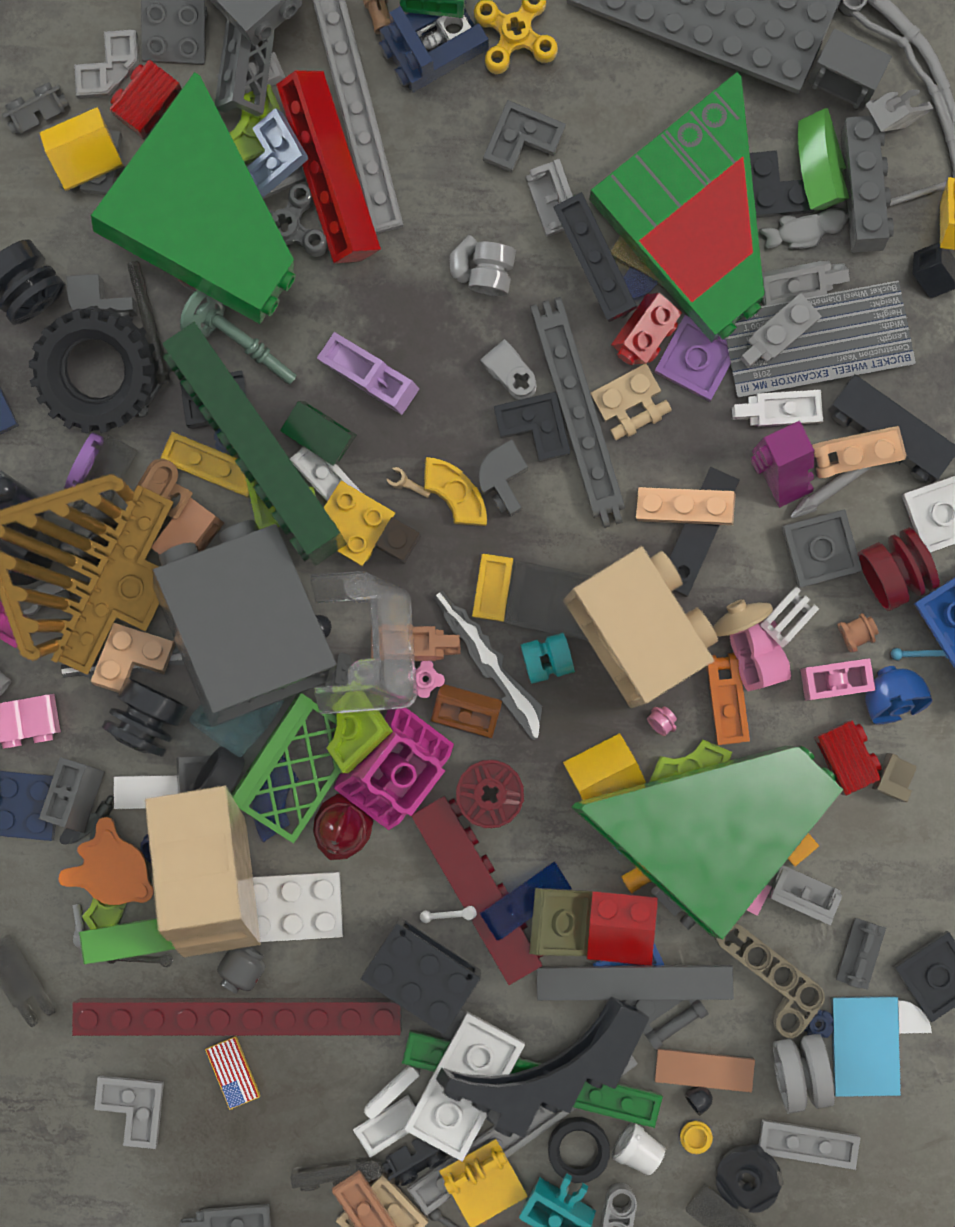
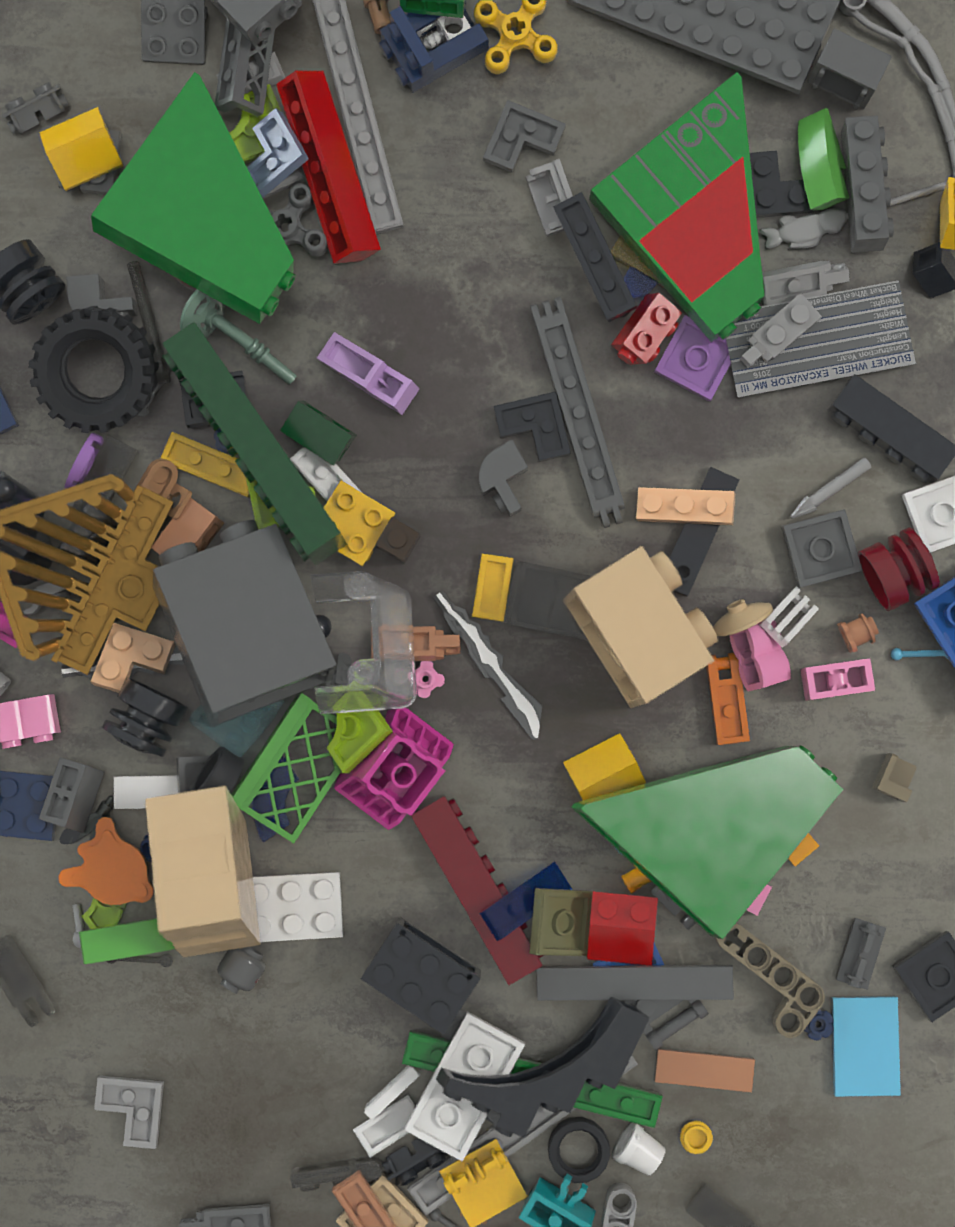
(103, 79): light grey tile -> none
(145, 98): red brick -> none
(232, 1072): tile -> none
(236, 1017): dark red brick -> none
(341, 828): dark red piece -> none
(407, 483): tan hand -> none
(457, 491): yellow tile -> none
(459, 259): light grey arm -> none
(466, 710): dark orange slope -> none
(468, 913): white hinge -> none
(486, 813): dark red wheel -> none
(492, 264): light grey wheel -> none
(507, 367): light grey piece -> none
(558, 653): teal wheel -> none
(625, 393): tan plate -> none
(662, 720): bright pink plate -> none
(699, 1099): black hinge -> none
(703, 756): lime tile -> none
(757, 1163): black plate -> none
(781, 408): white hinge -> none
(785, 463): magenta wedge -> none
(803, 1073): light grey wheel -> none
(805, 894): light grey hinge -> none
(809, 1144): light grey plate -> none
(848, 757): red brick -> none
(859, 451): light nougat plate -> none
(895, 112): light grey hinge -> none
(895, 694): blue cylinder -> none
(912, 1018): white tile -> none

